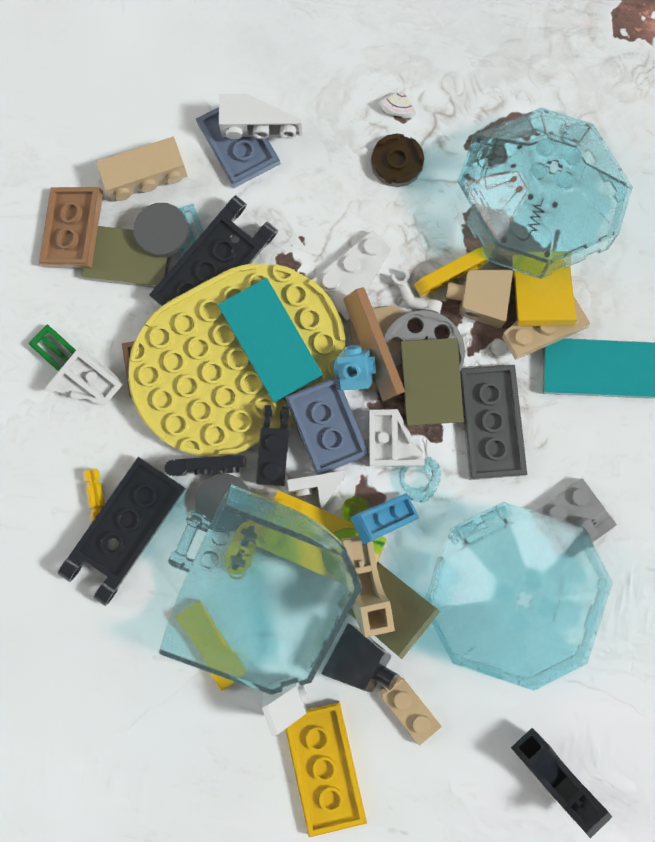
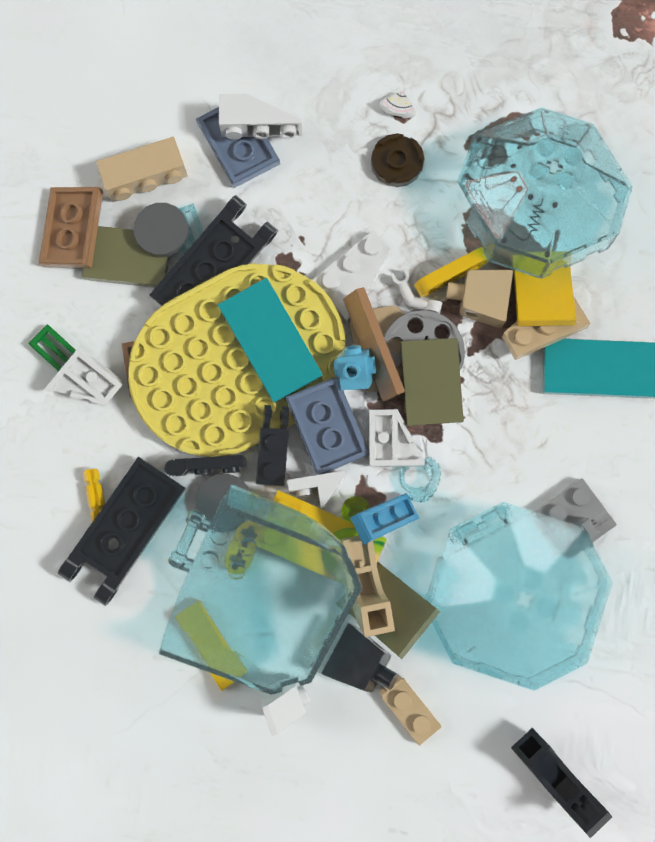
(325, 771): yellow tile -> none
(492, 422): dark grey tile -> none

